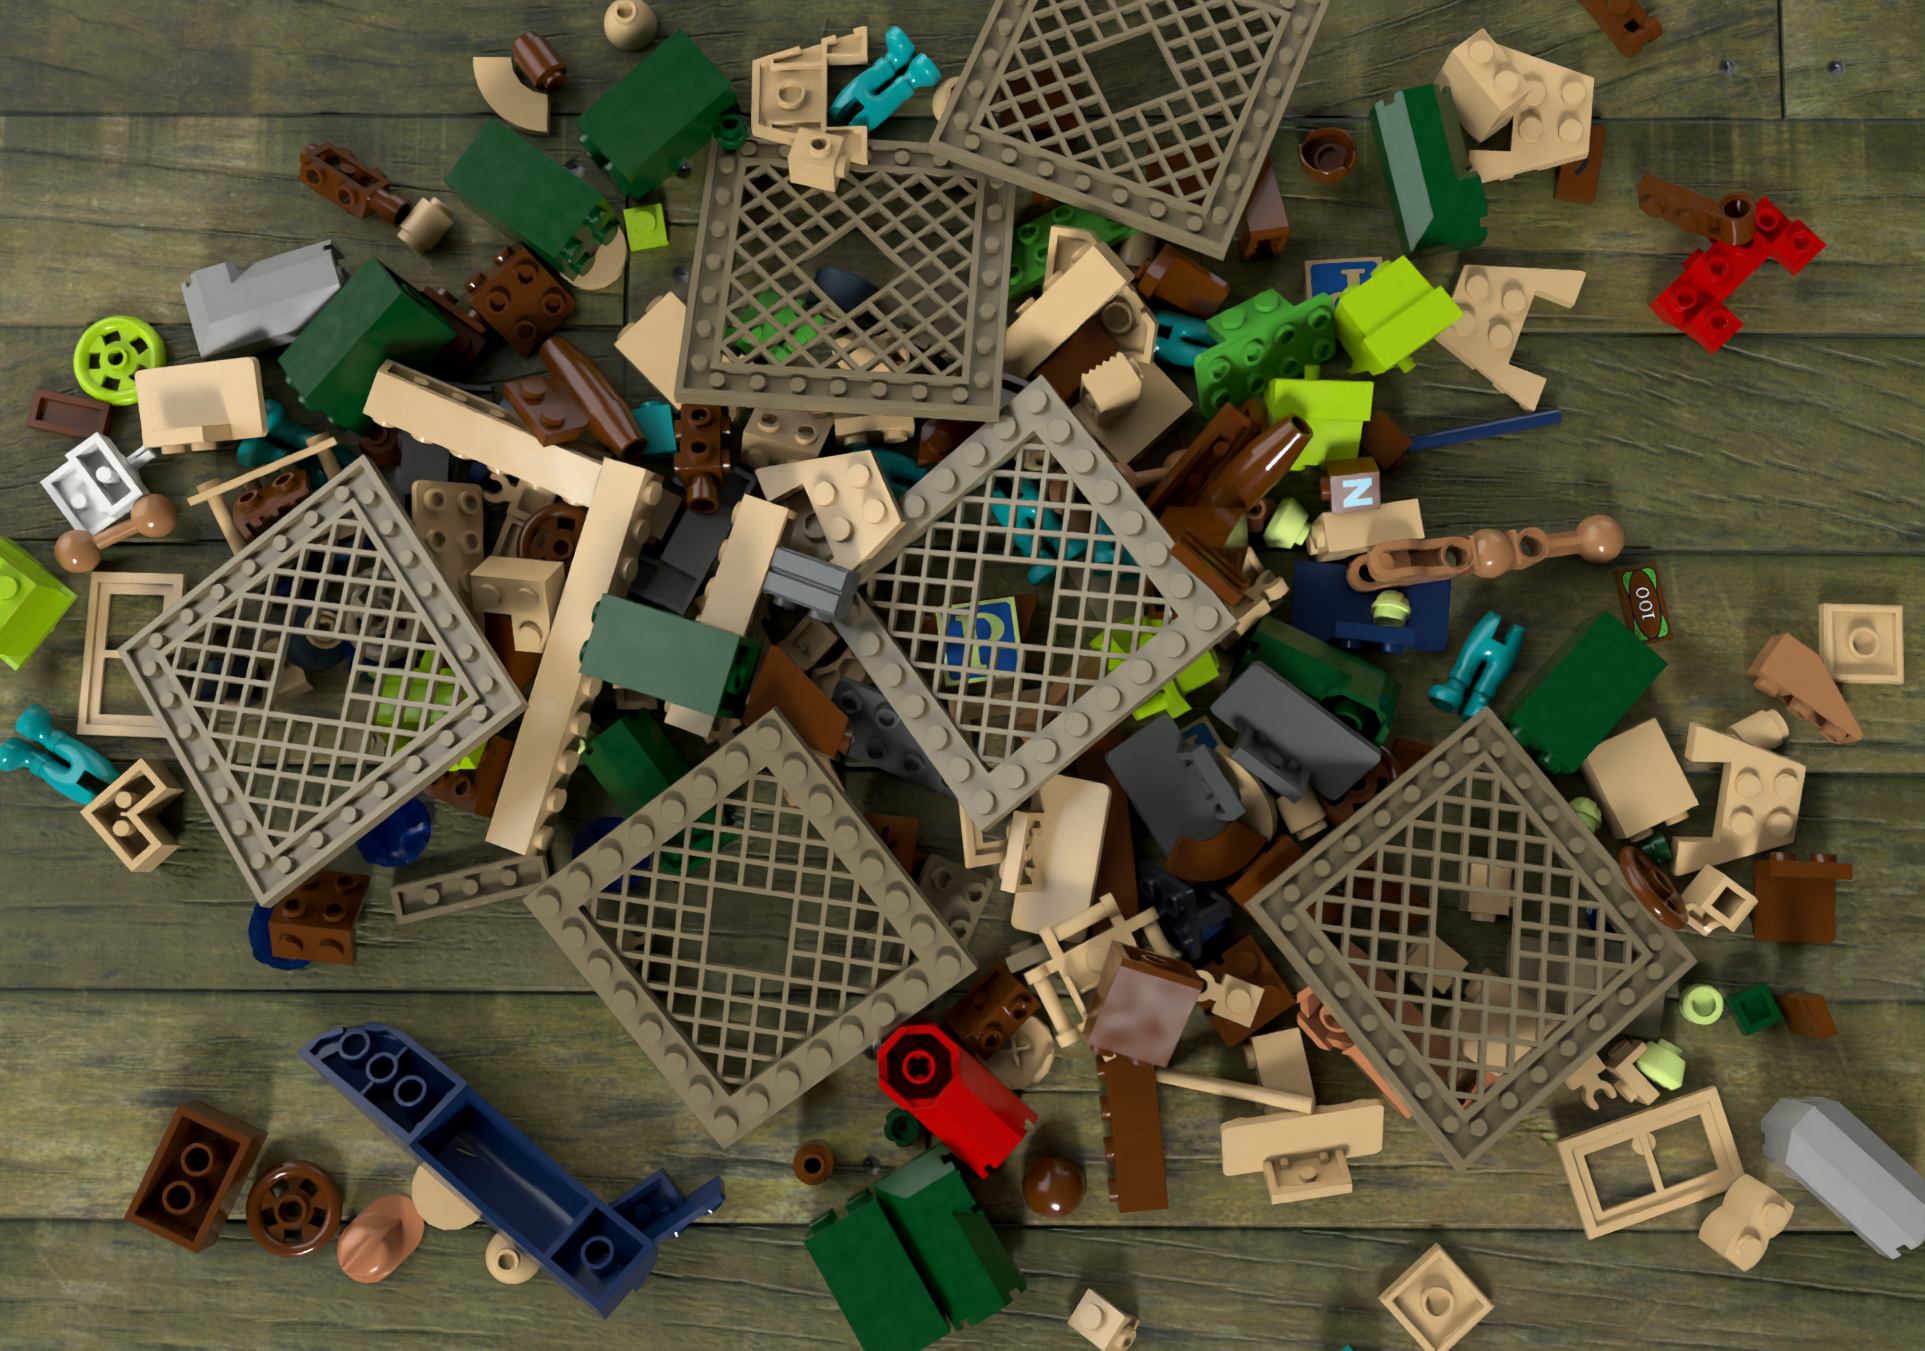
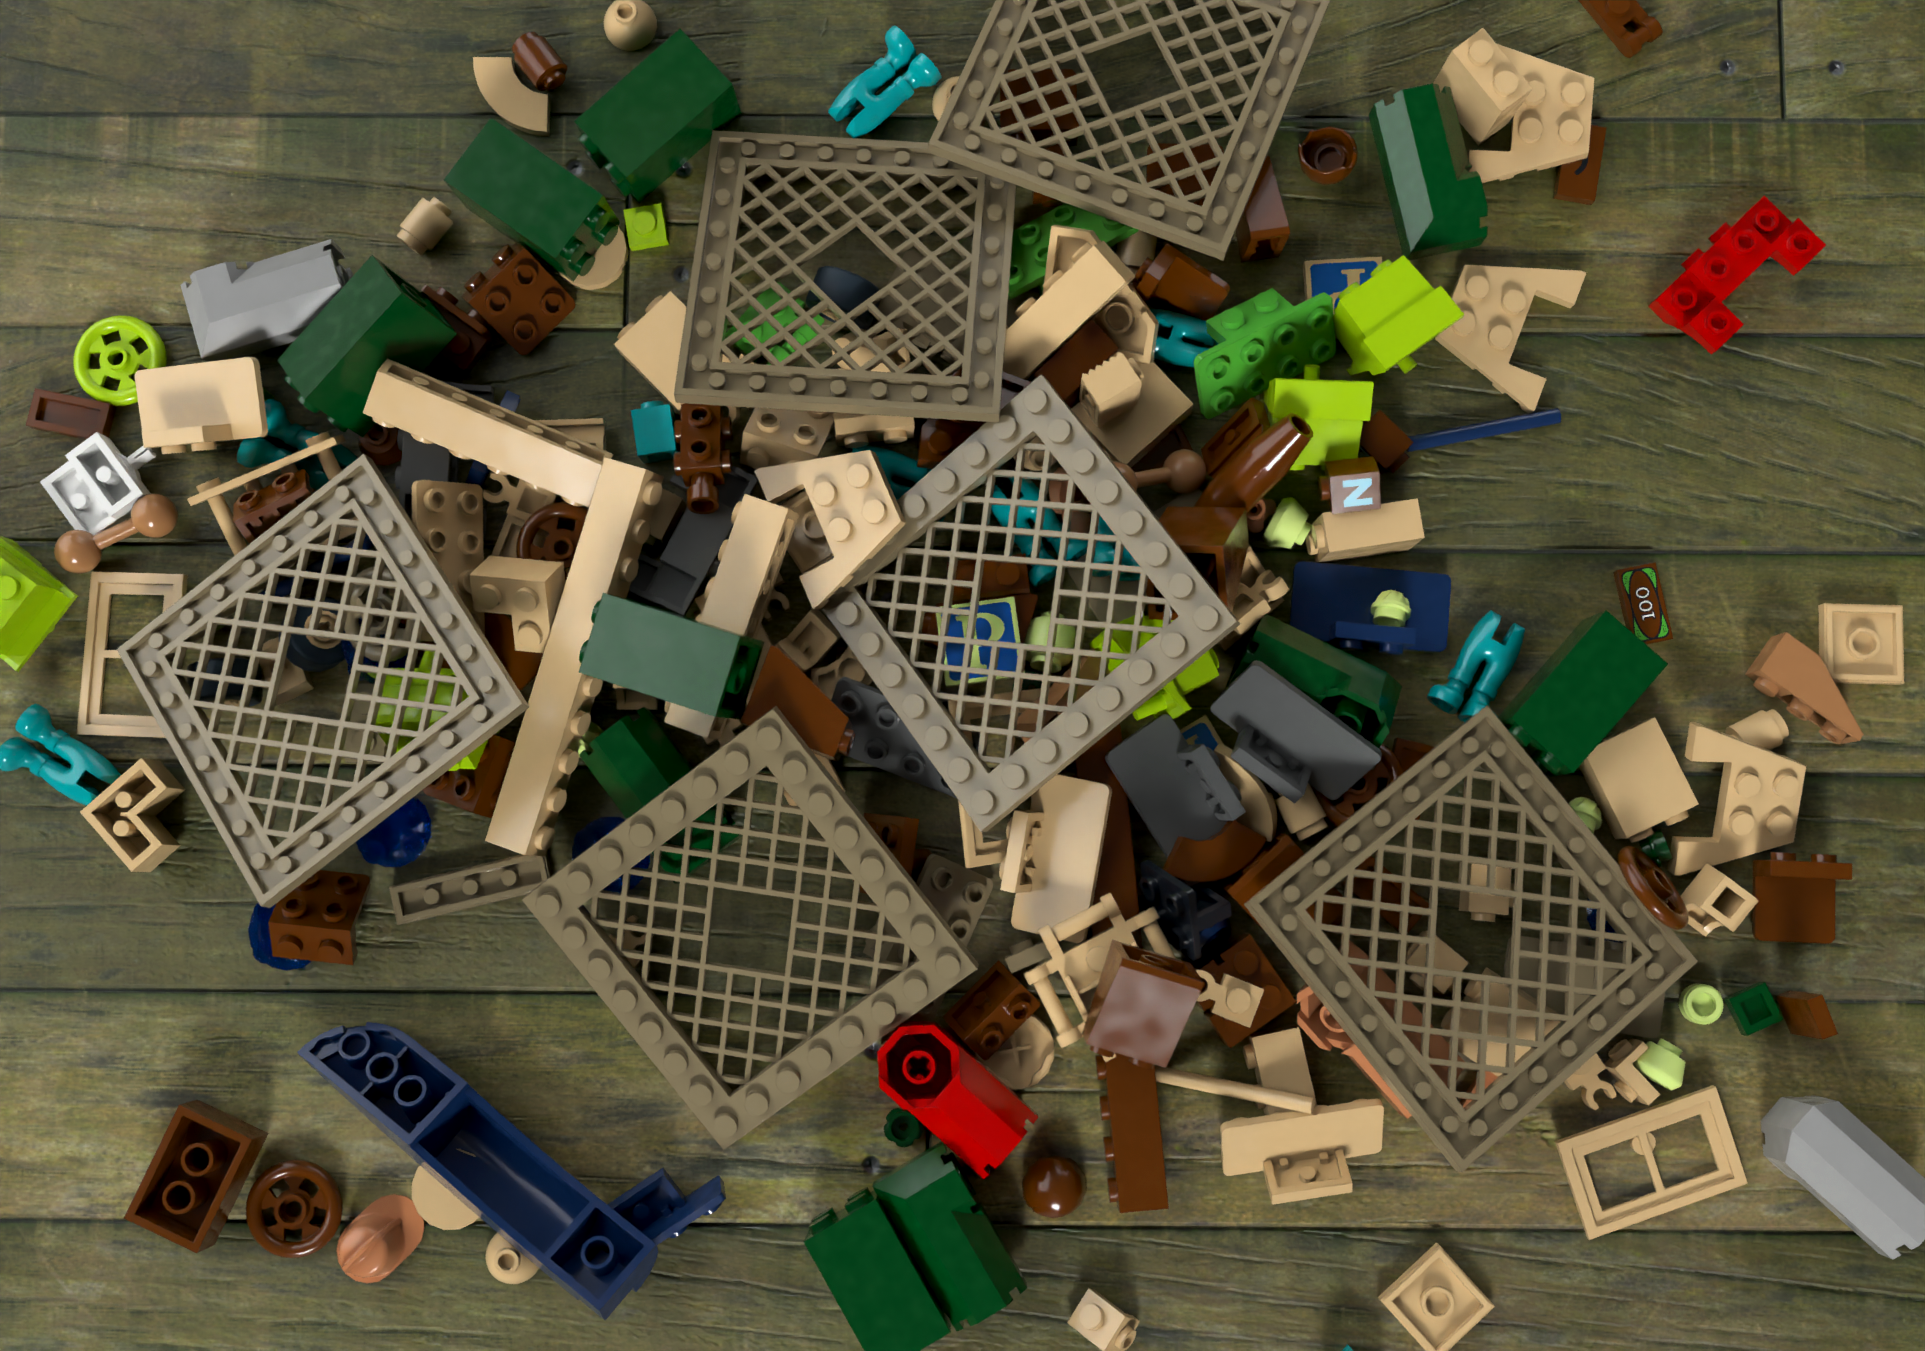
(351, 184): reddish brown brick -> none
(575, 400): reddish brown plate -> none
(731, 138): dark green plate -> none
(793, 91): tan wing -> none
(811, 583): brick -> none
(818, 159): tan brick -> none
(823, 1152): reddish brown brick -> none
(997, 580): none -> reddish brown brick
(1038, 635): none -> yellowish green head
(1204, 460): reddish brown plate -> none
(1210, 567): reddish brown tile -> none
(1483, 553): medium nougat piece -> none
(1729, 220): reddish brown plate -> none
(1746, 1222): tan brick -> none

